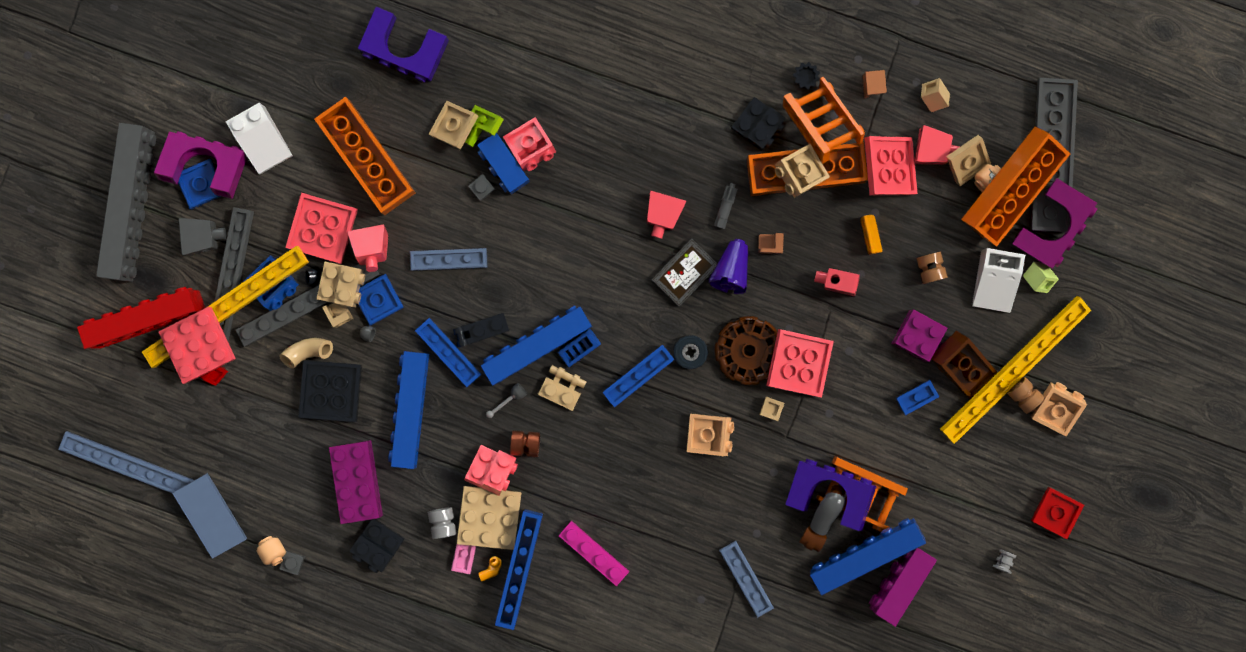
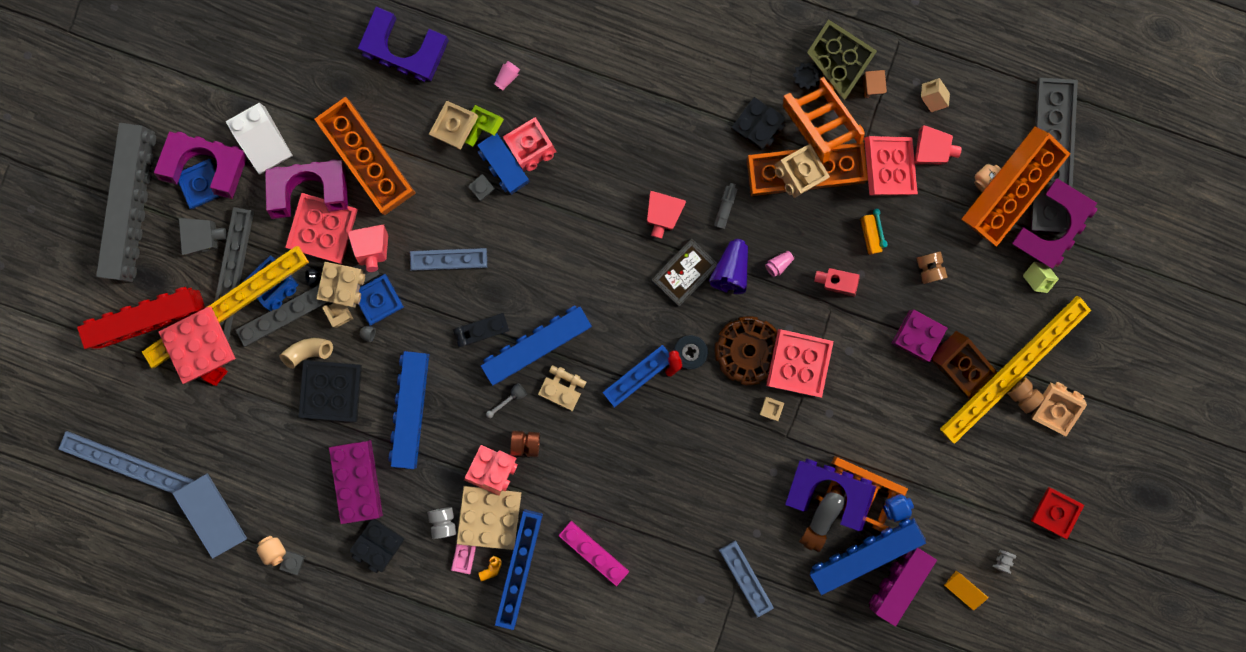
(282, 181): none -> magenta arch
(448, 352): blue plate -> none
(506, 75): none -> bright pink cone
(593, 339): blue slope -> none
(675, 363): none -> red arm
(710, 435): light nougat plate -> none
(770, 243): nougat panel -> none
(779, 263): none -> bright pink cone
(840, 57): none -> olive wedge
(883, 243): none -> teal hinge
(898, 508): none -> blue head
(917, 397): blue plate -> none
(965, 590): none -> light orange slope
(968, 160): tan plate -> none
(997, 279): white slope -> none

